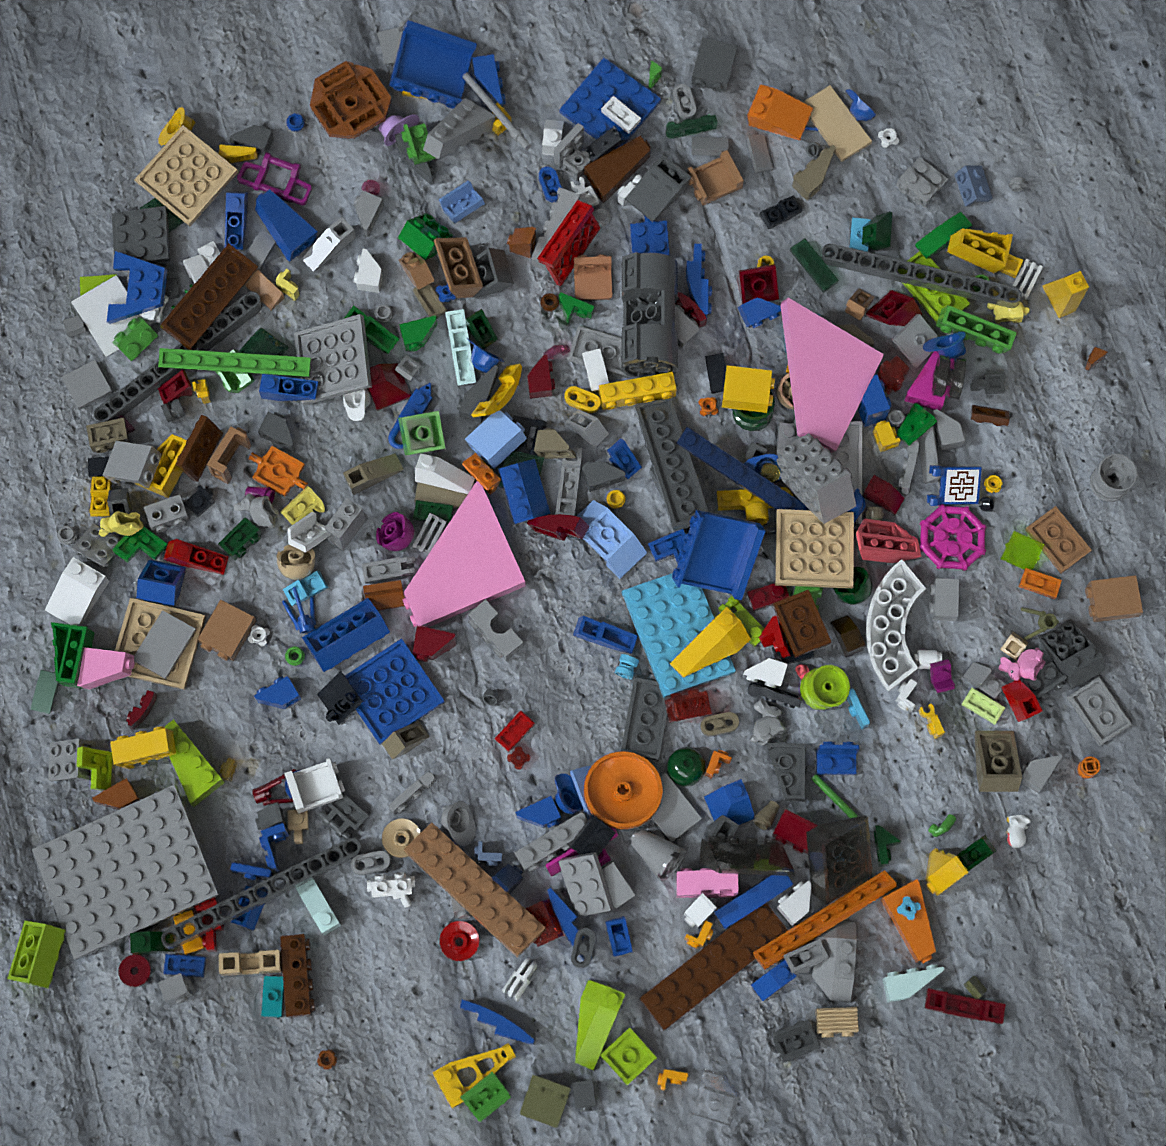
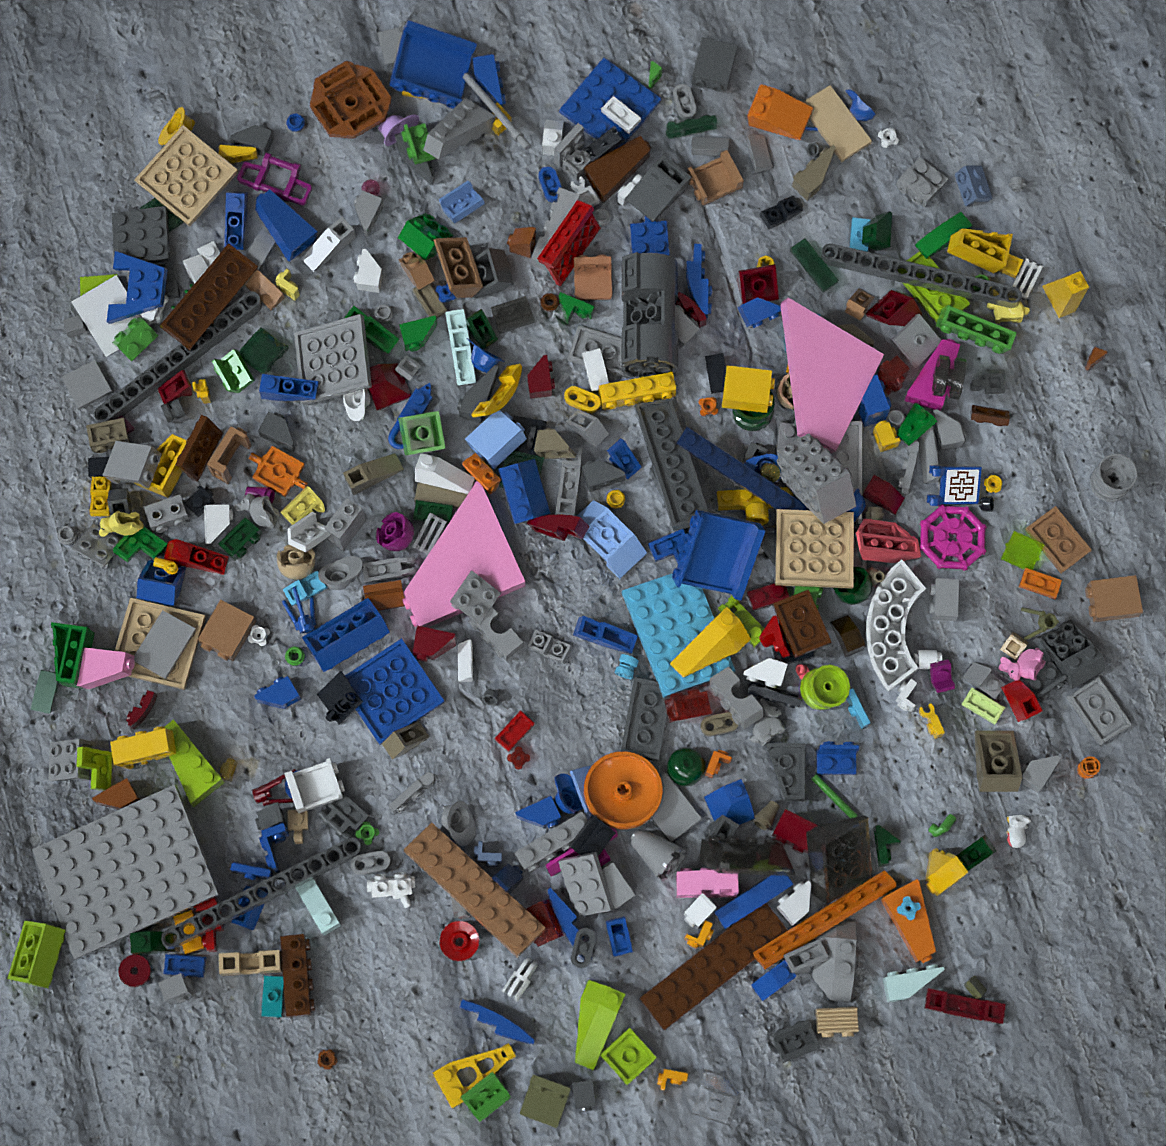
(76, 592): white slope -> none
(169, 566): none -> yellow arm
(216, 520): none -> white slope
(234, 362): bright green plate -> none
(339, 573): none -> light grey piece
(362, 833): none -> bright green plate
(396, 829): tan dish -> none
(465, 661): none -> white slope
(475, 597): none -> light grey hinge
(512, 314): none -> clear smoke plate
(550, 647): none -> light grey slope
(557, 349): clear pink tile -> none
(743, 711): none -> light grey arch
(876, 575): none -> dark tan cone
(947, 345): blue piece -> none

